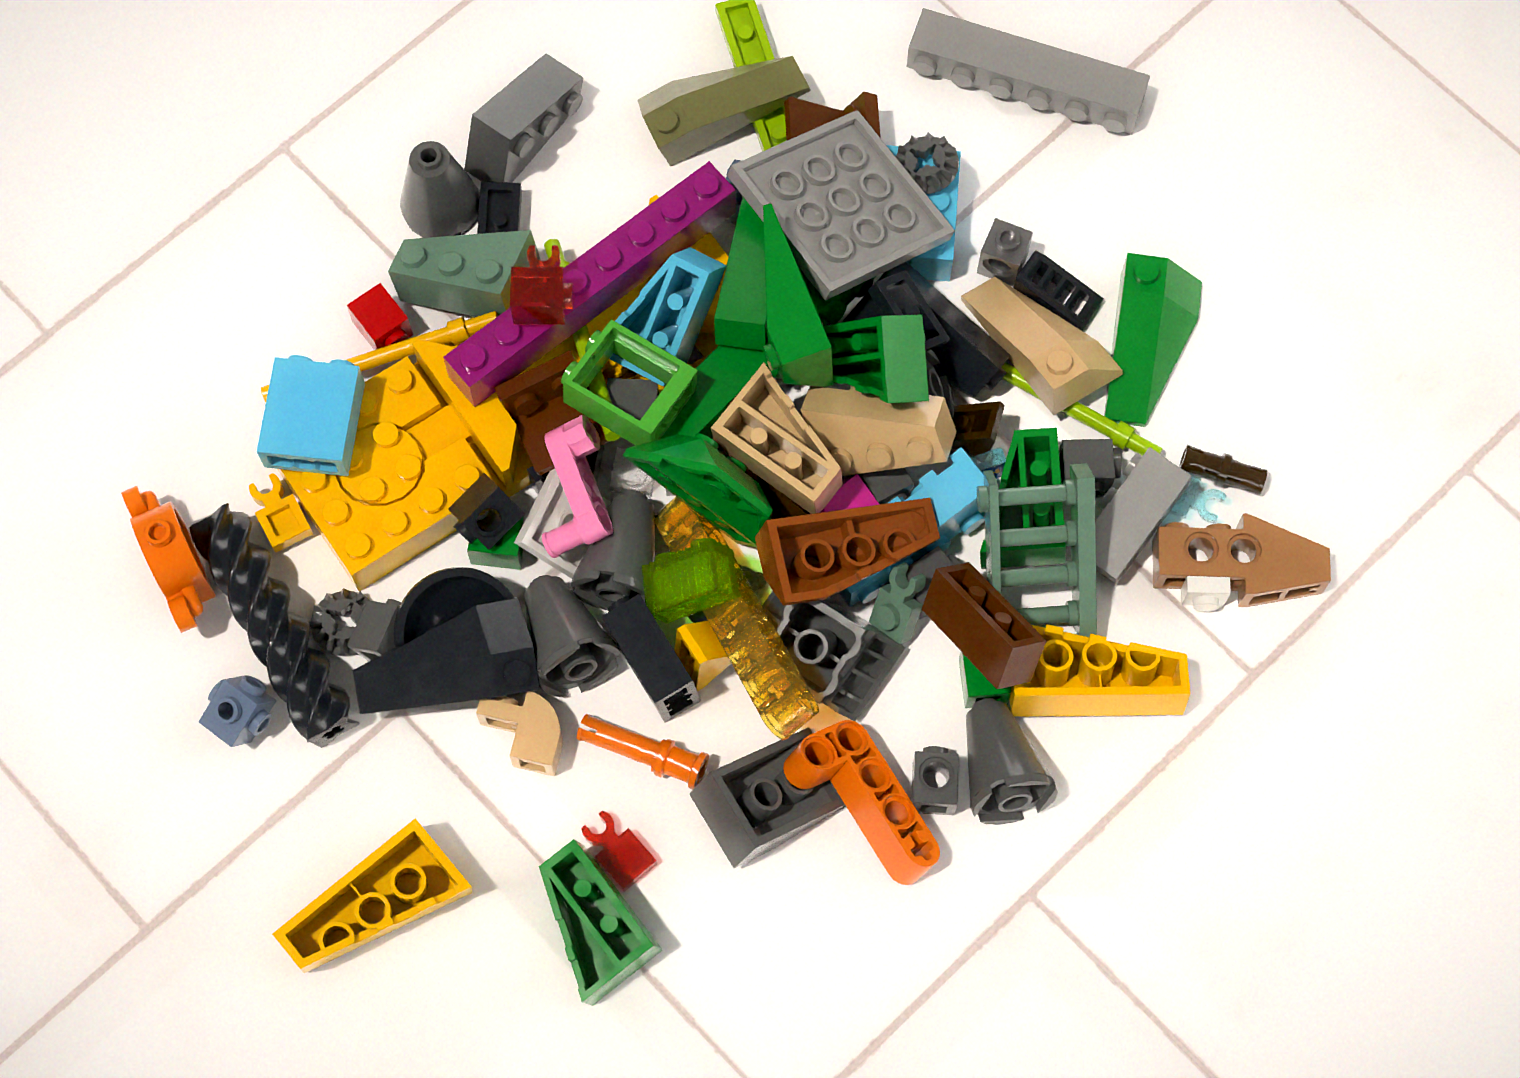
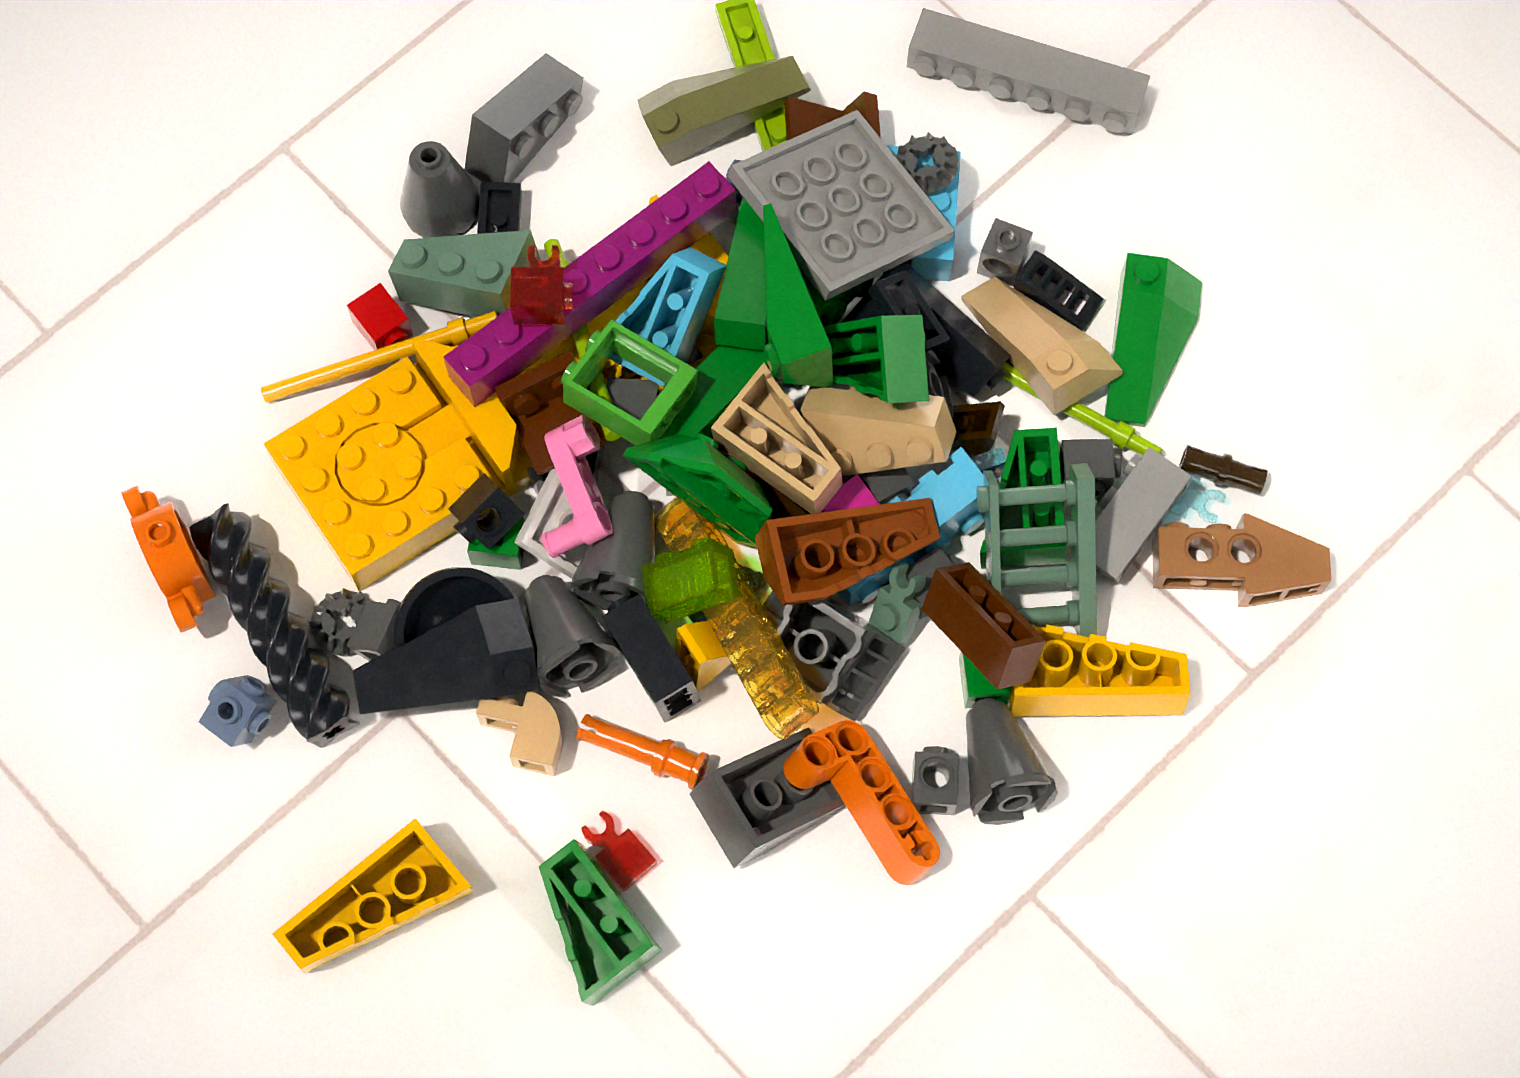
(281, 517): yellow plate -> none
(311, 415): medium azure brick -> none
(629, 477): clear plate -> none
(1205, 592): white plate -> none

